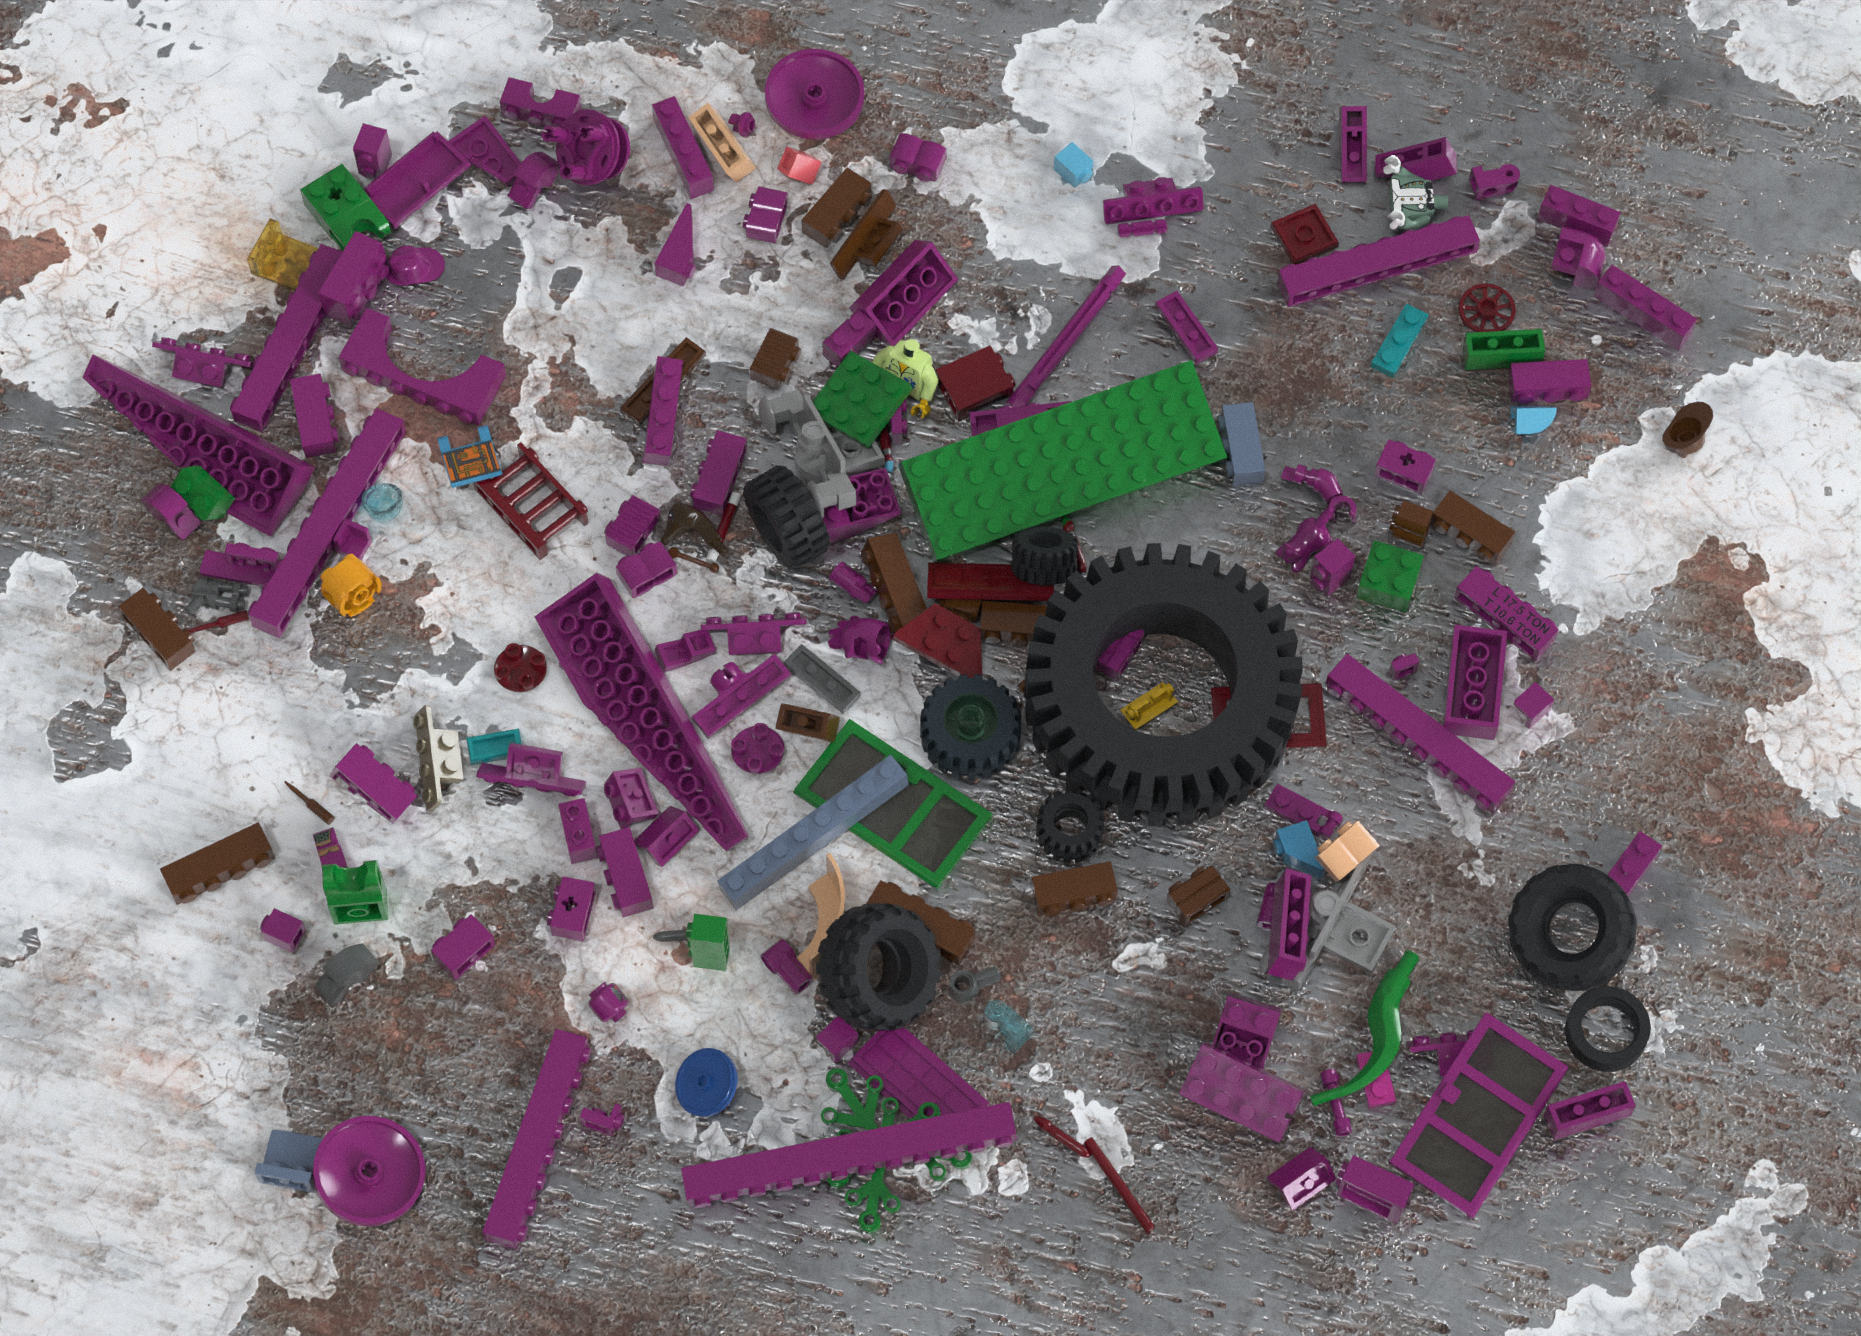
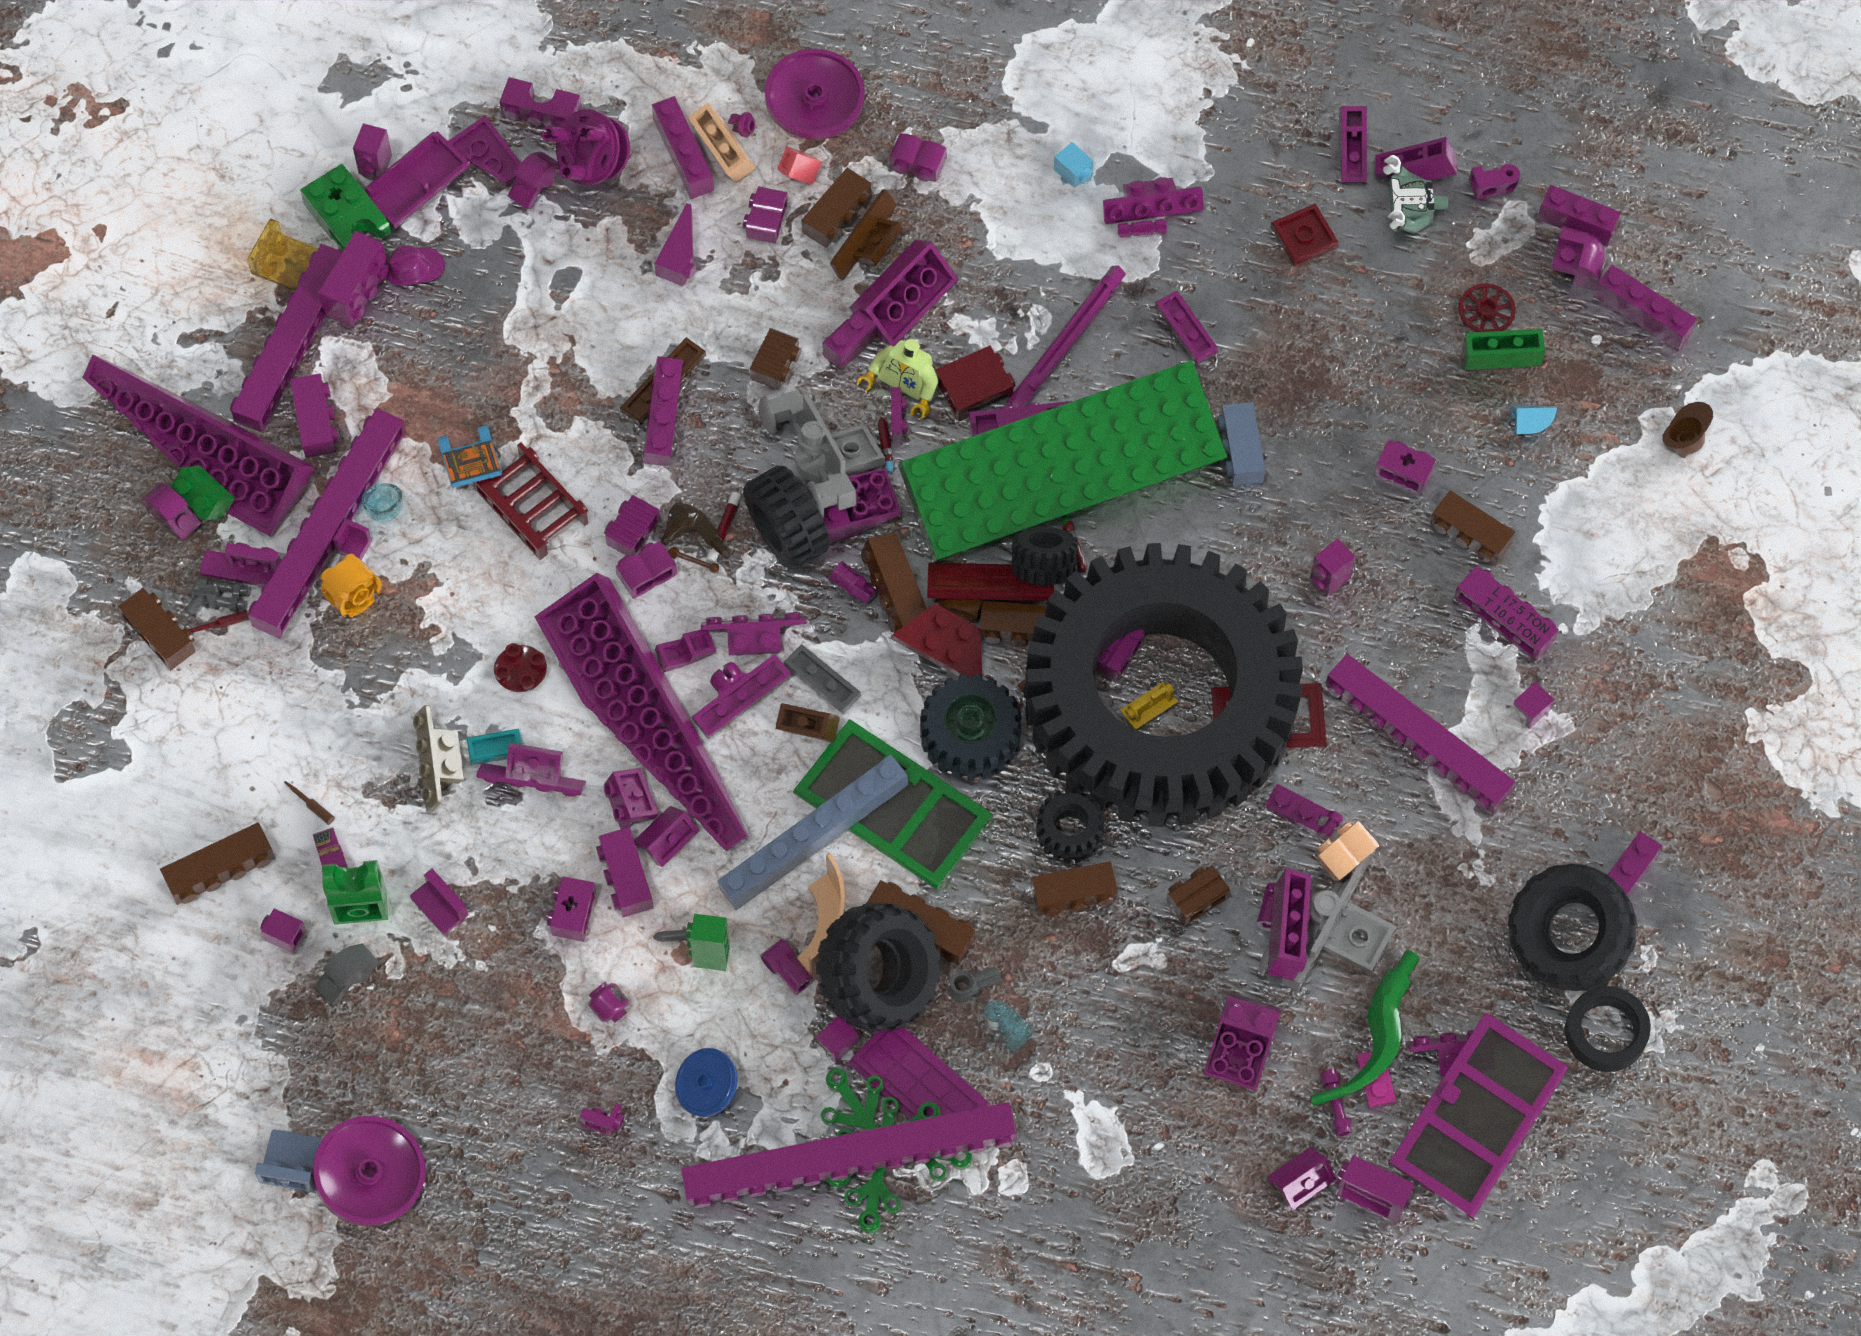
(201, 365): magenta bracket -> none
(374, 782): magenta wedge -> none
(439, 903): none -> magenta panel
(462, 396): magenta arch -> none
(462, 946): magenta brick -> none
(536, 1139): magenta brick -> none
(577, 830): magenta brick -> none
(719, 472): magenta brick -> none
(757, 749): magenta dish -> none
(860, 399): green plate -> none
(861, 638): magenta piece -> none
(1046, 1126): dark red piece -> none
(1119, 1185): dark red bar -> none
(1242, 1092): magenta piece -> none
(1298, 849): dark azure slope -> none
(1309, 538): magenta animal -> none
(1325, 484): magenta piece -> none
(1378, 260): magenta brick -> none
(1389, 576): green brick -> none
(1399, 340): teal plate -> none
(1403, 666): magenta plate -> none
(1410, 523): reddish brown brick -> none
(1474, 682): magenta brick -> none
(1549, 381): magenta brick -> none
(1589, 1110): magenta brick -> none

